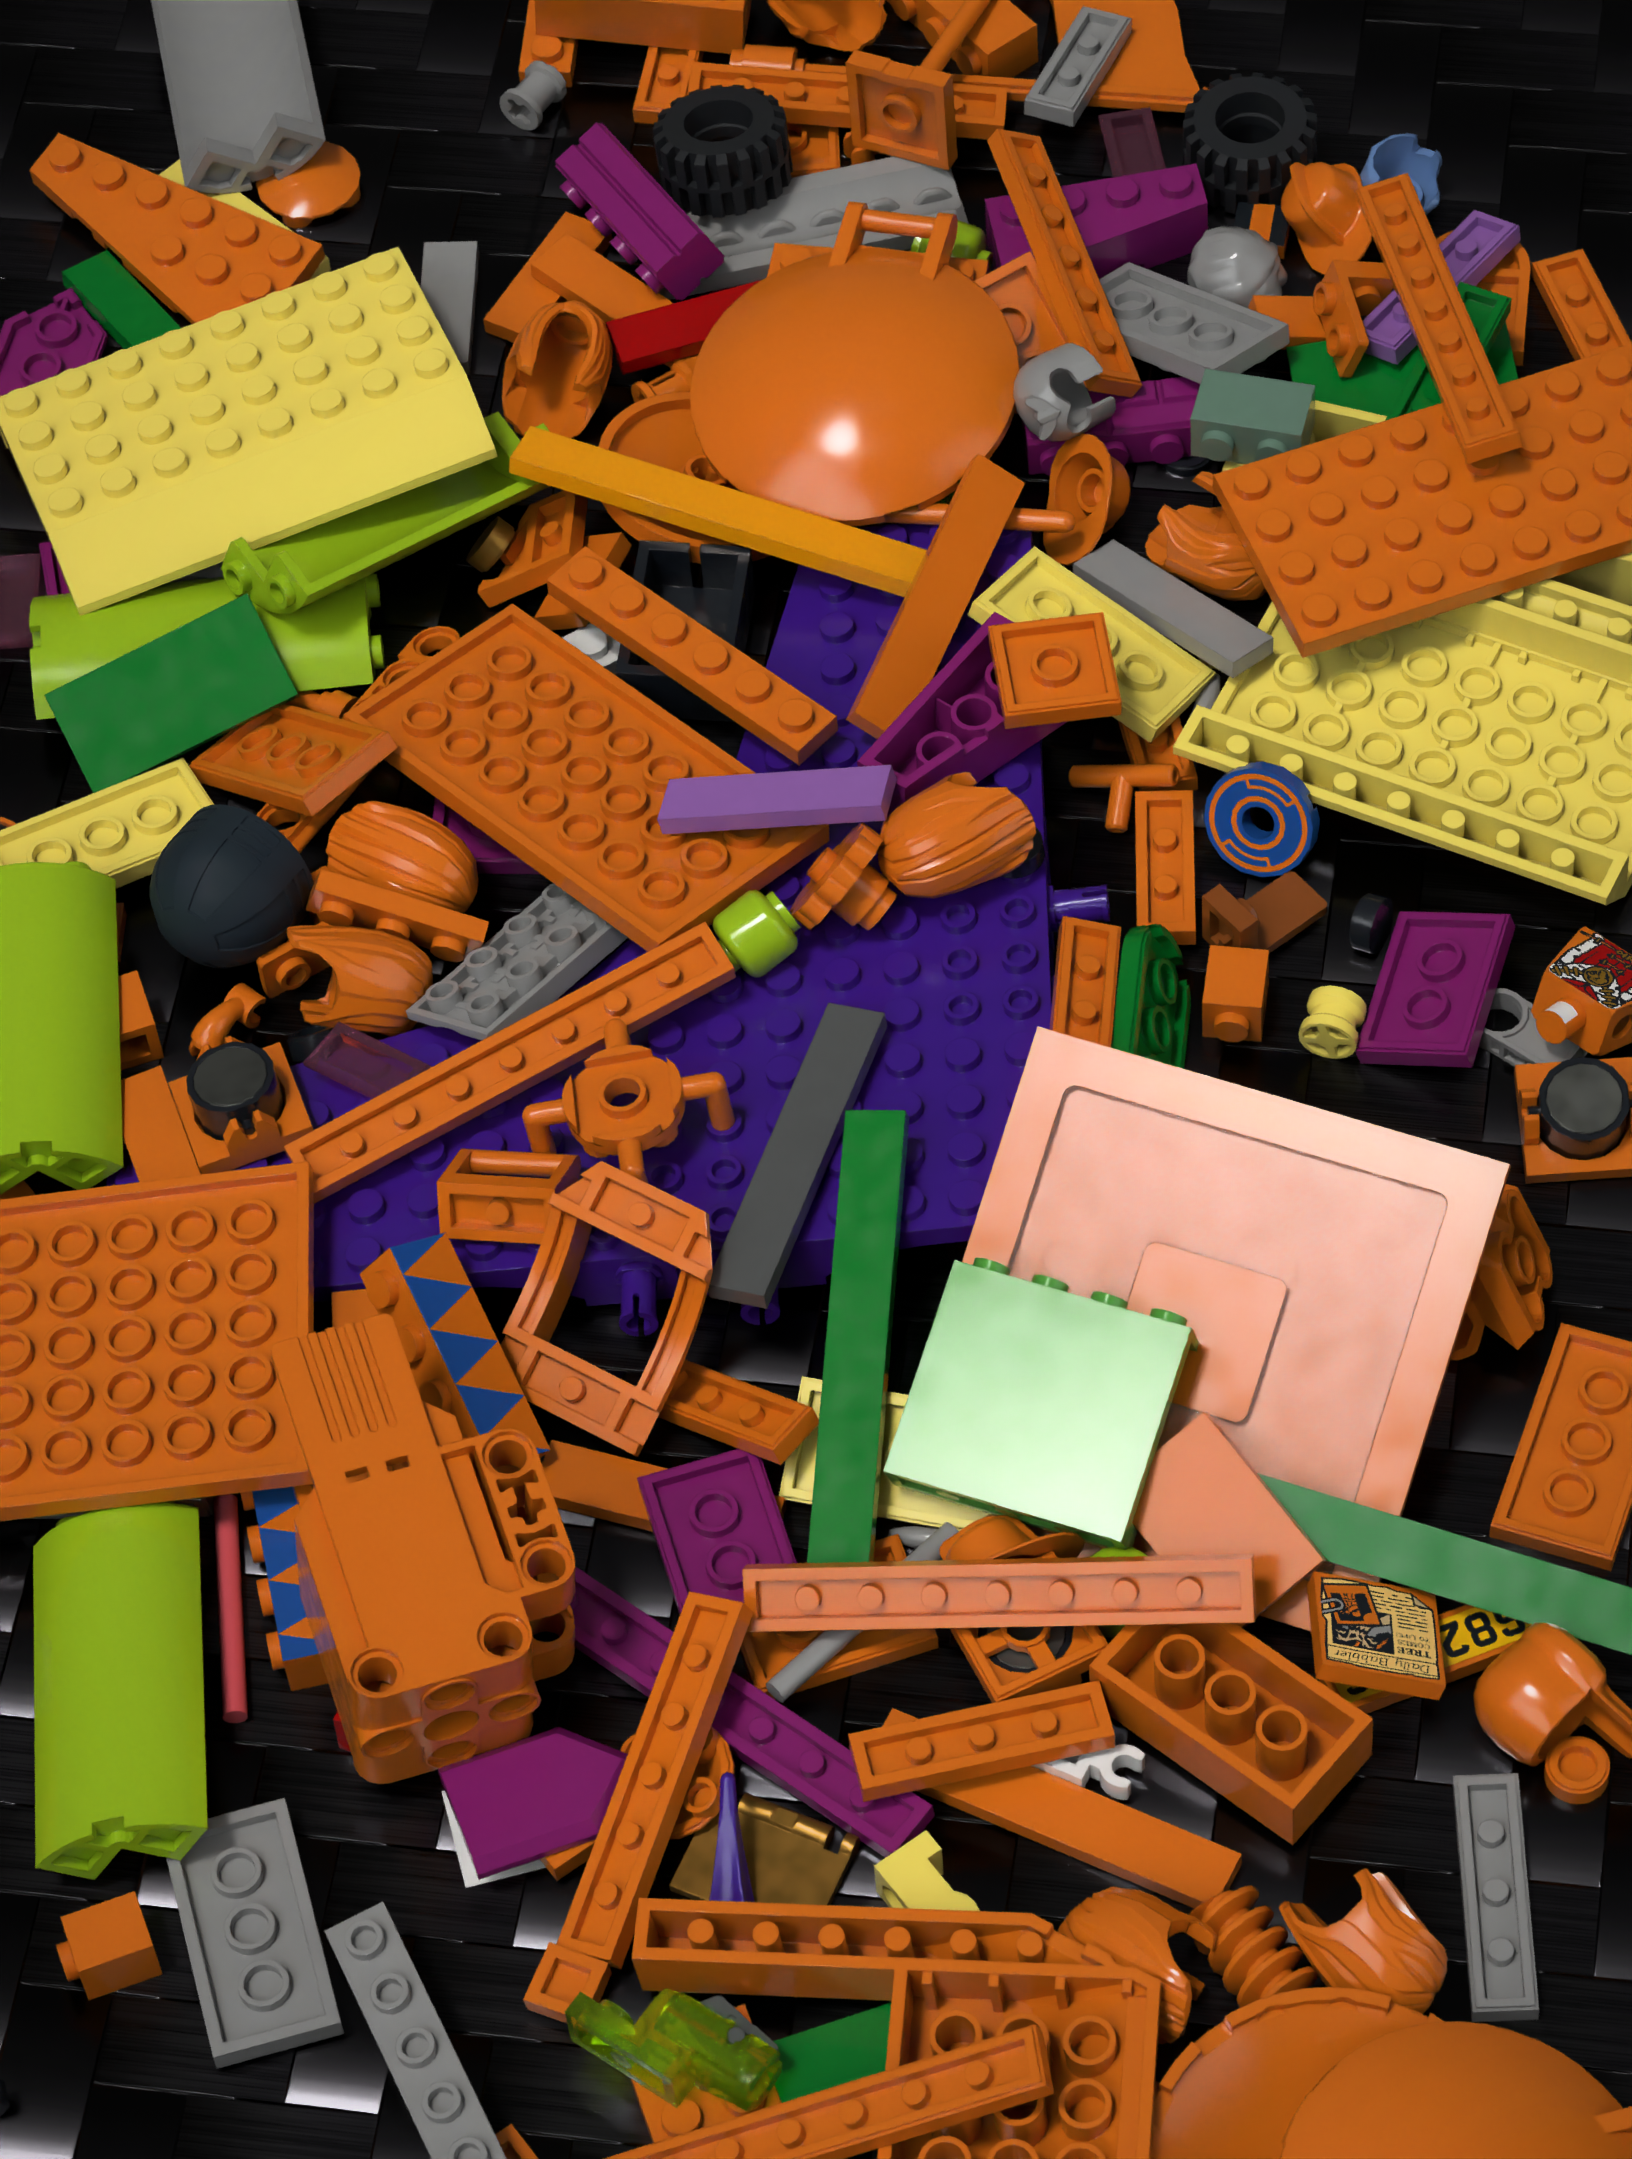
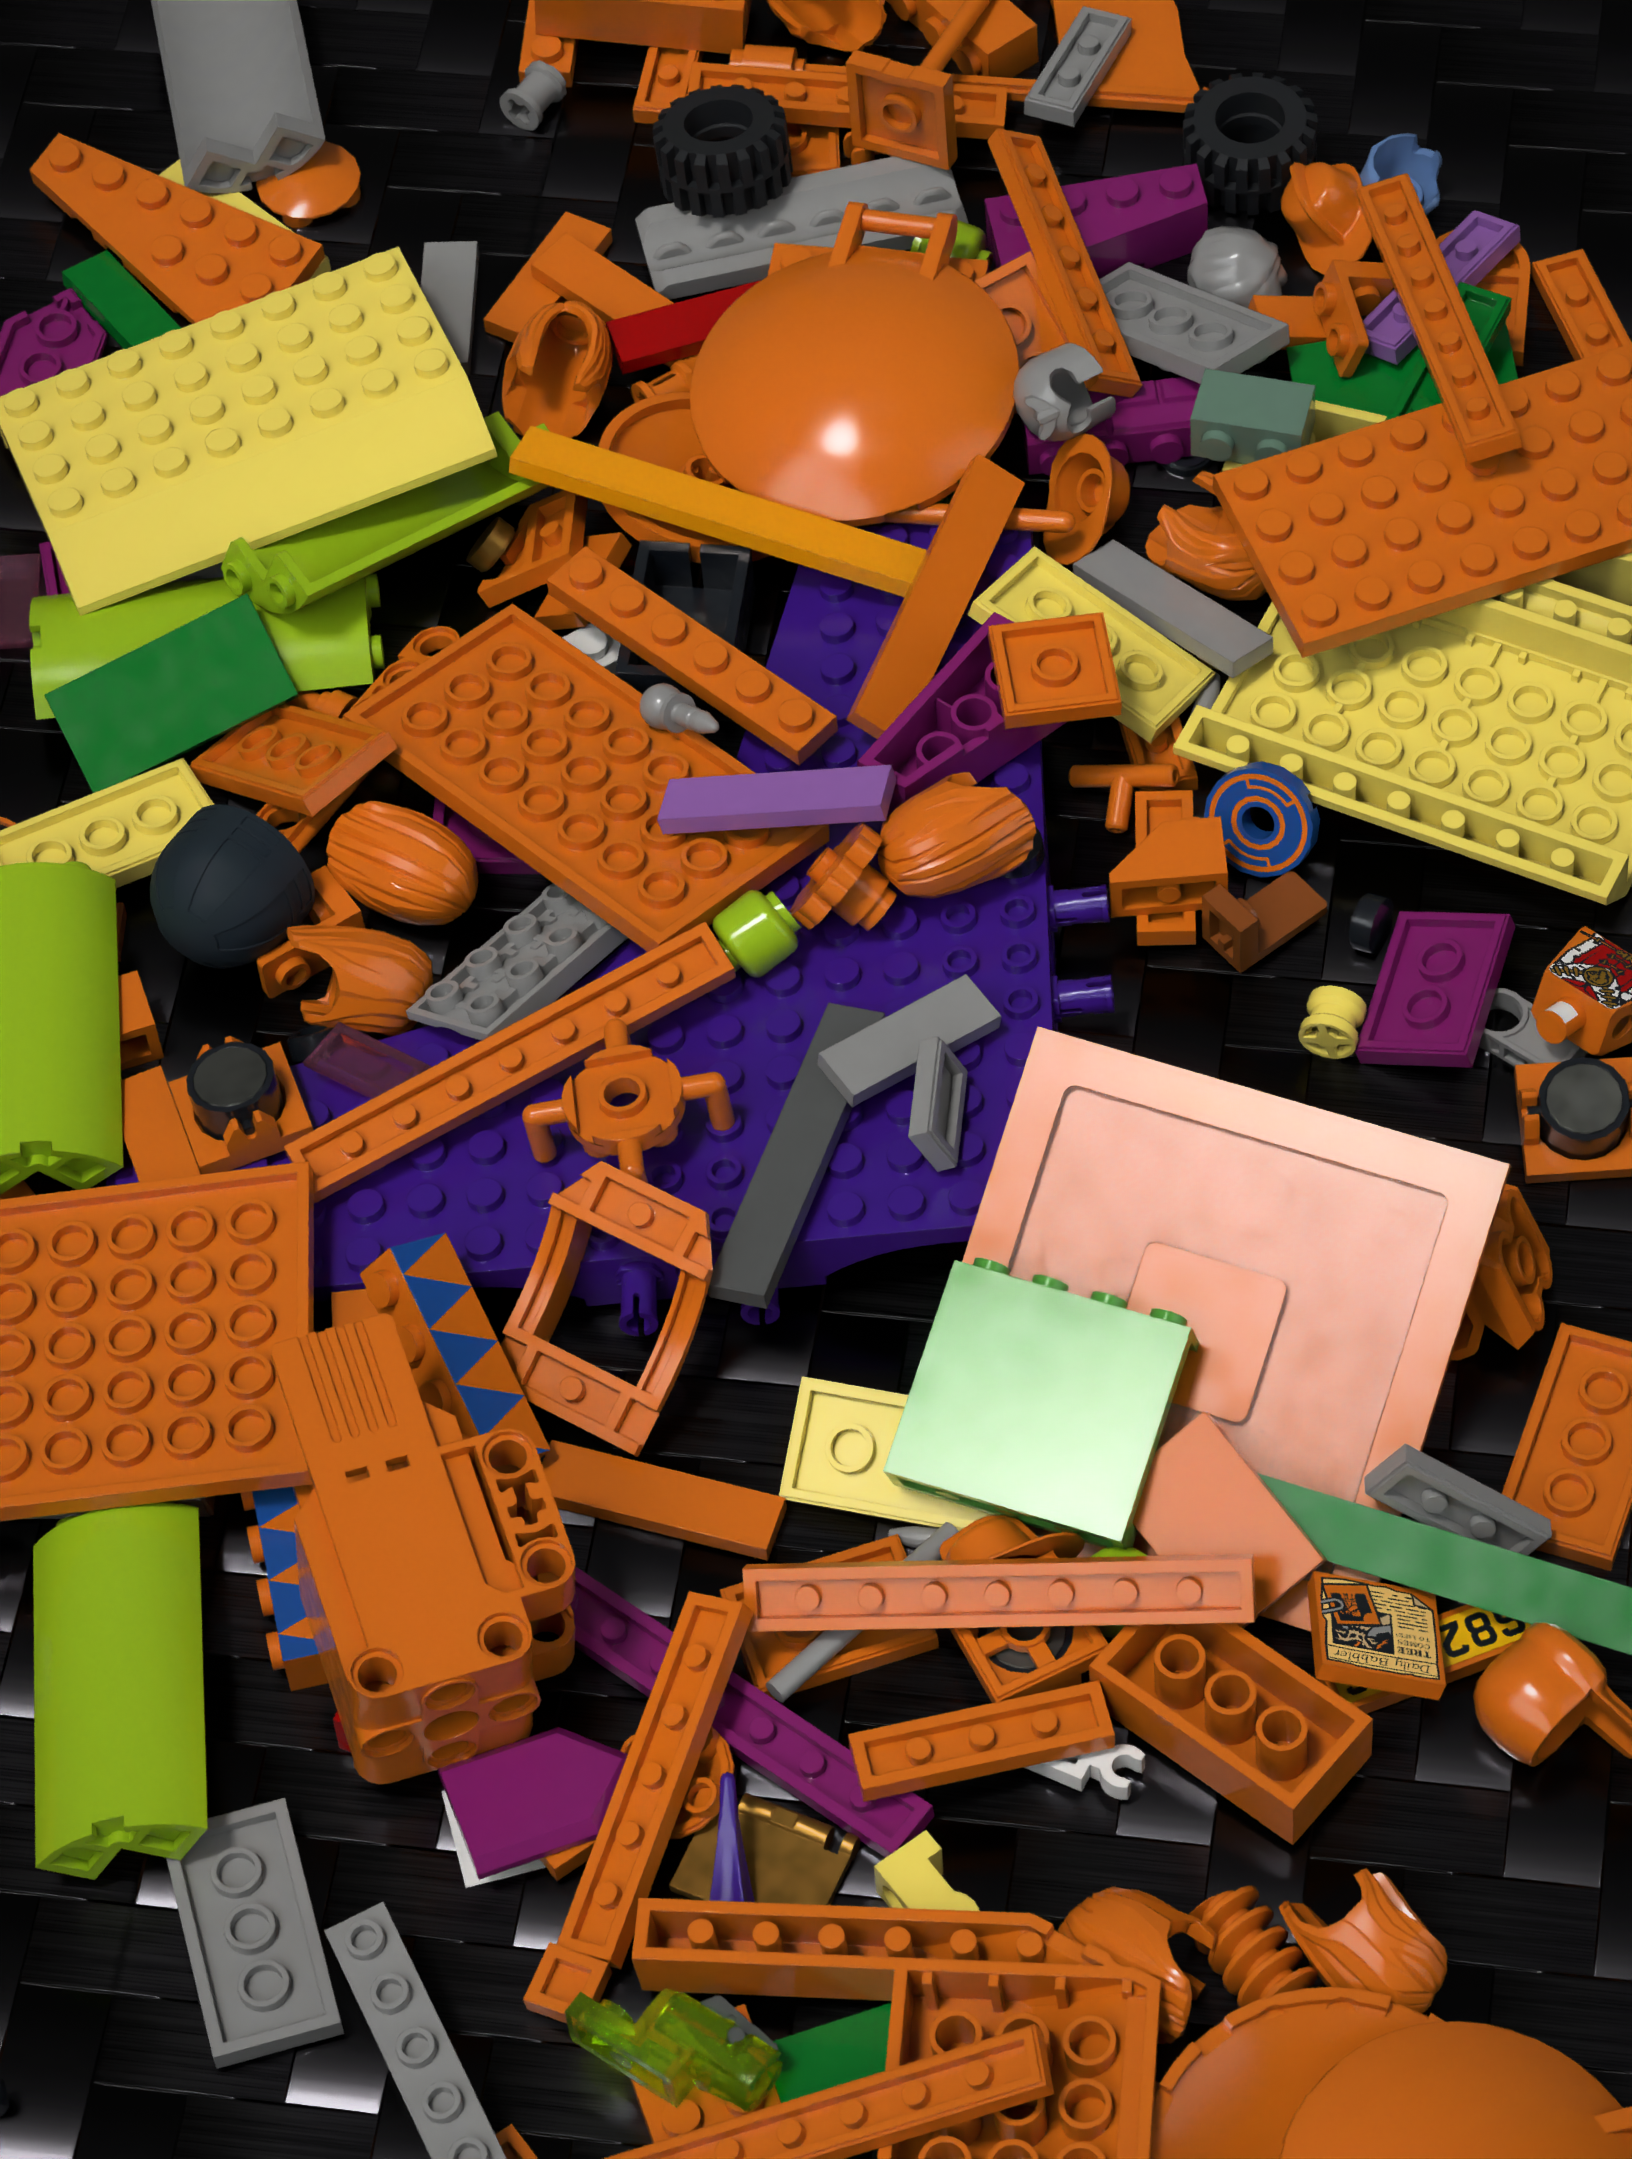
(108, 1946): orange brick -> none
(218, 1022): orange arm -> none
(230, 1609): coral bar -> none
(353, 902): orange plate -> none
(501, 1206): orange tile -> none
(639, 212): magenta brick -> none
(668, 708): none -> light grey bar
(713, 1522): magenta tile -> none
(738, 1413): orange tile -> none
(858, 1337): green tile -> none
(889, 1048): none -> light grey tile
(938, 1103): none -> light grey tile
(1085, 980): orange tile -> none
(1094, 1830): orange tile -> none
(1131, 142): clear pink tile -> none
(1150, 1000): green tile -> none
(1170, 869): none -> orange slope
(1235, 993): orange brick -> none
(1266, 221): tile -> none
(1454, 1502): none -> light grey tile
(1495, 1898): light grey tile -> none
(1577, 1770): orange tile -> none

